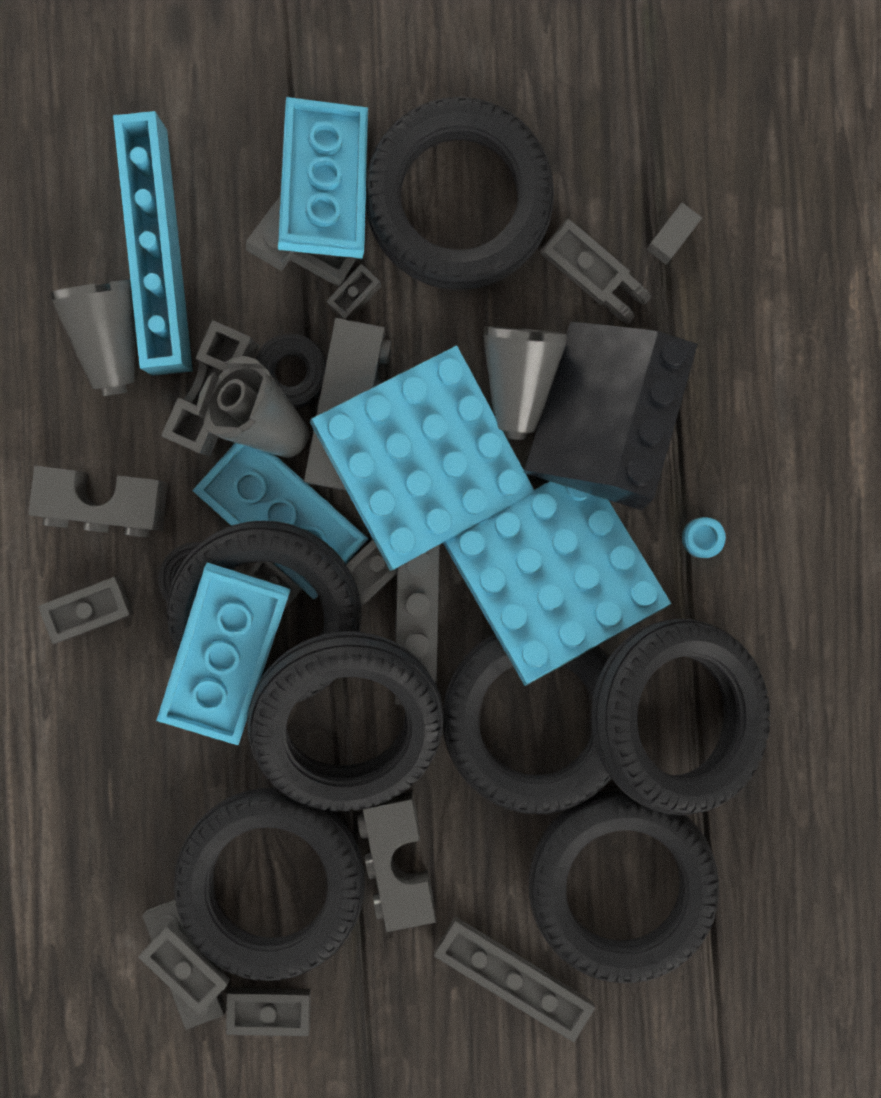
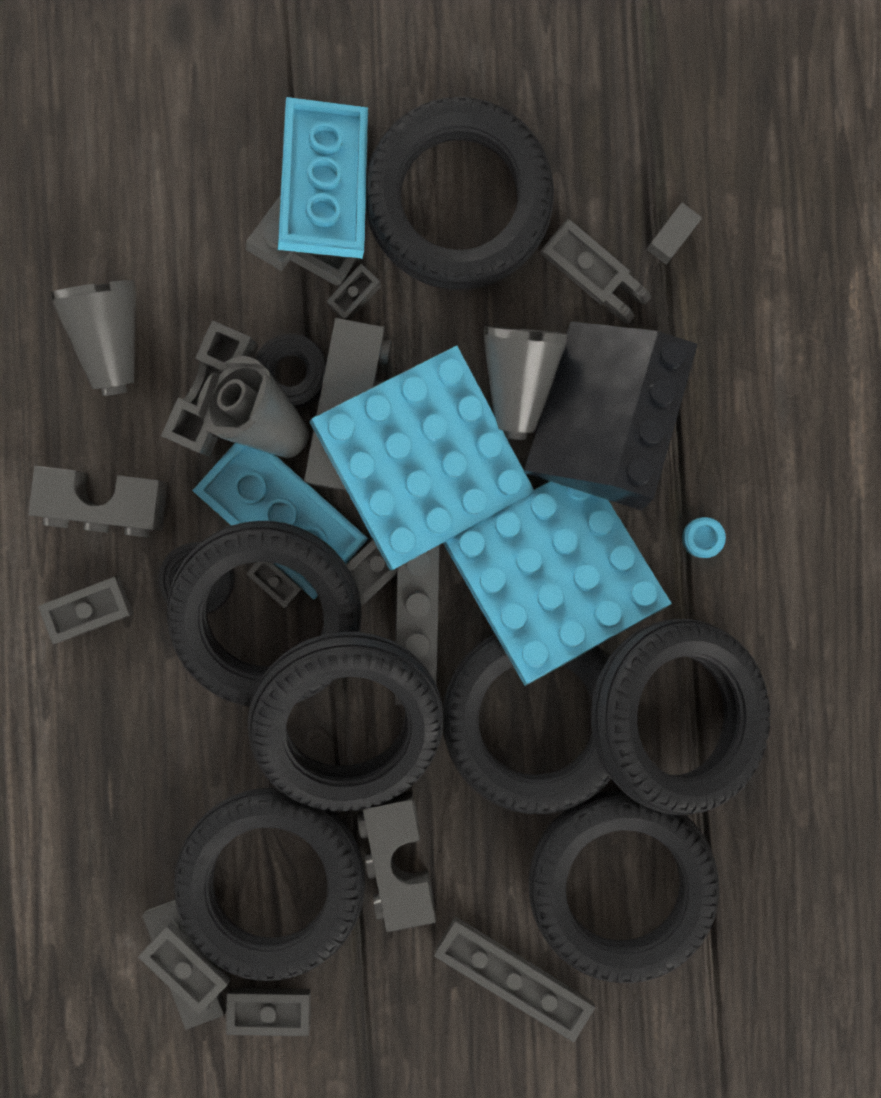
(152, 243): medium azure brick -> none
(222, 653): medium azure tile -> none

